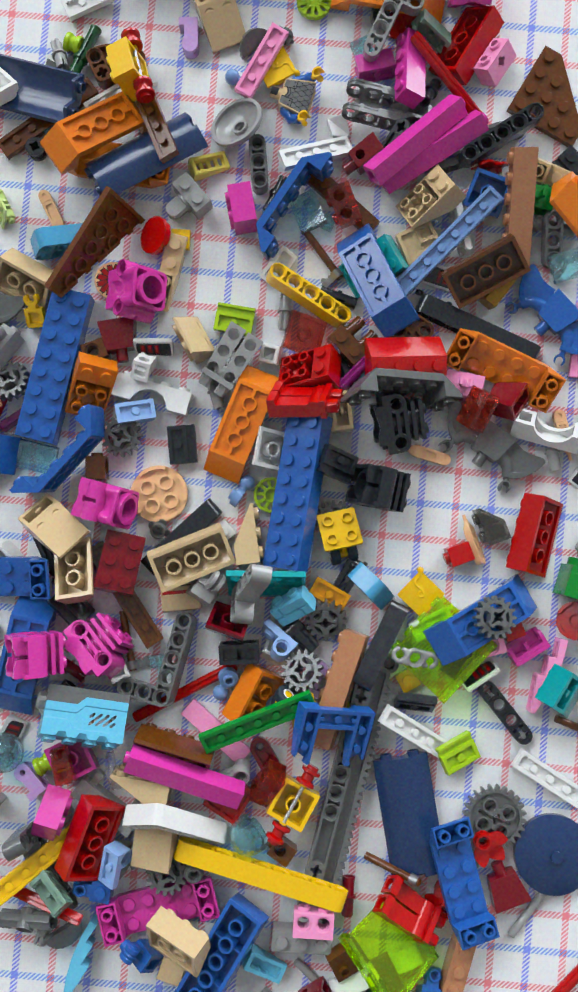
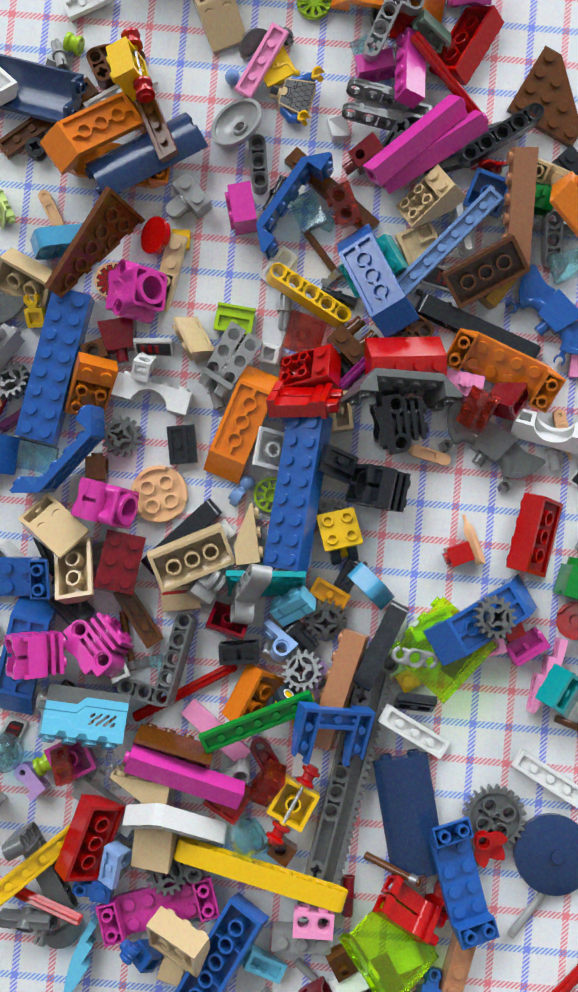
(50, 814): dark pink brick -> none
(51, 892): sand green hinge -> none
(74, 670): dark red axle -> none
(80, 57): dark green pin -> none
(134, 411): light blue plate -> none
(157, 534): dark grey plate -> none
(190, 43): lavender leg -> none
(210, 171): light yellow slope -> none
(220, 691): medium blue plate -> none
(336, 146): white plate -> none
(420, 592): yellow hat -> none
(431, 92): black pin -> none
(457, 752): lime plate -> none
(482, 674): slope -> none
(491, 527): clear smoke slope -> none
(494, 61): bright pink brick -> none
(505, 888): dark red torso -> none
(506, 710): black beam -> none

